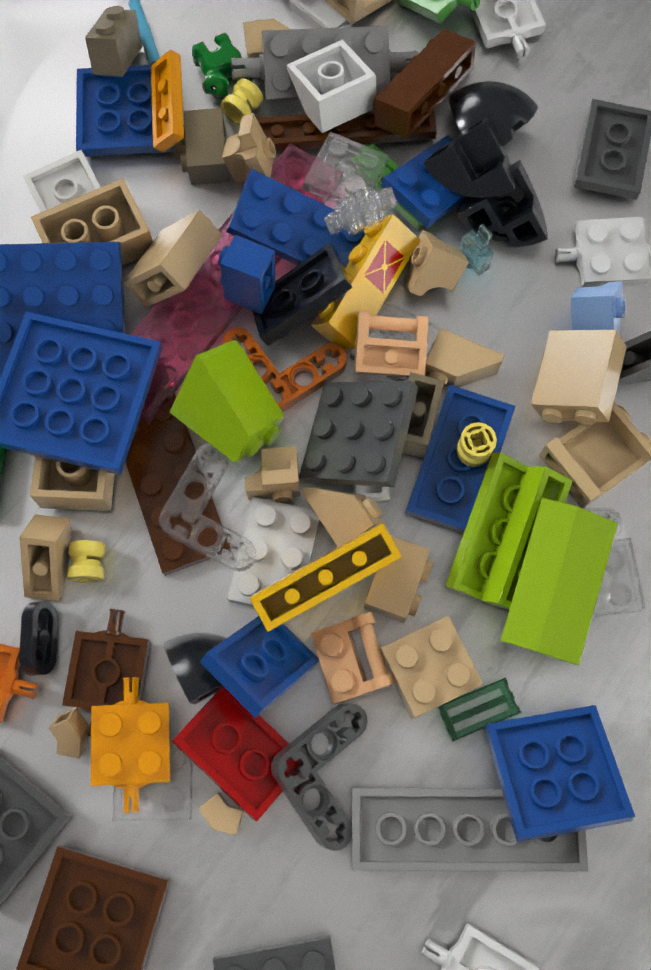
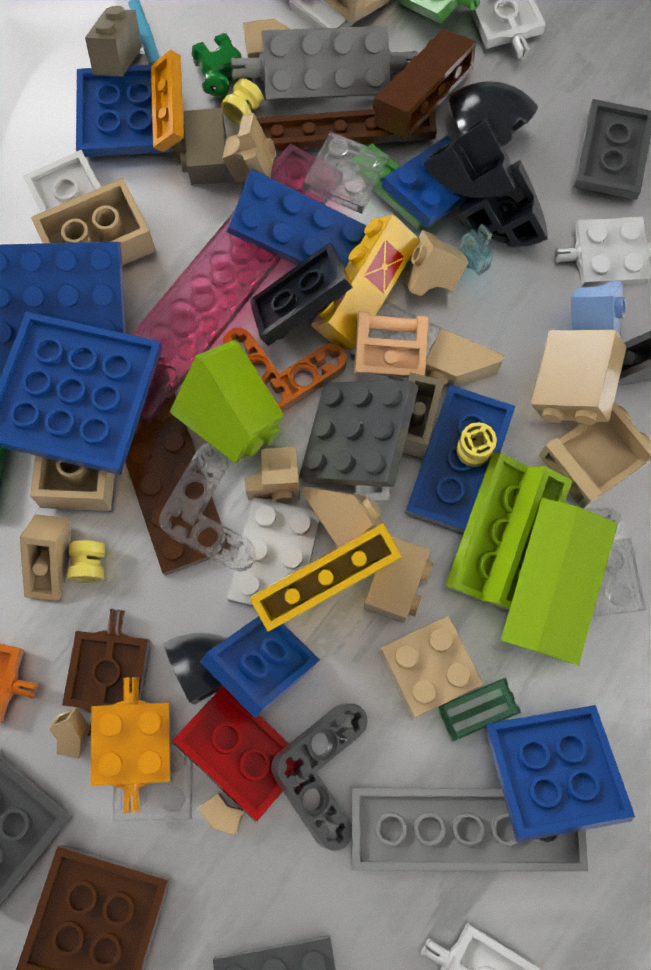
(38, 638): black plate -> none
(173, 259): tan brick -> none
(247, 273): blue brick -> none
(333, 85): white slope -> none
(342, 662): light nougat plate -> none
(360, 210): clear gear -> none

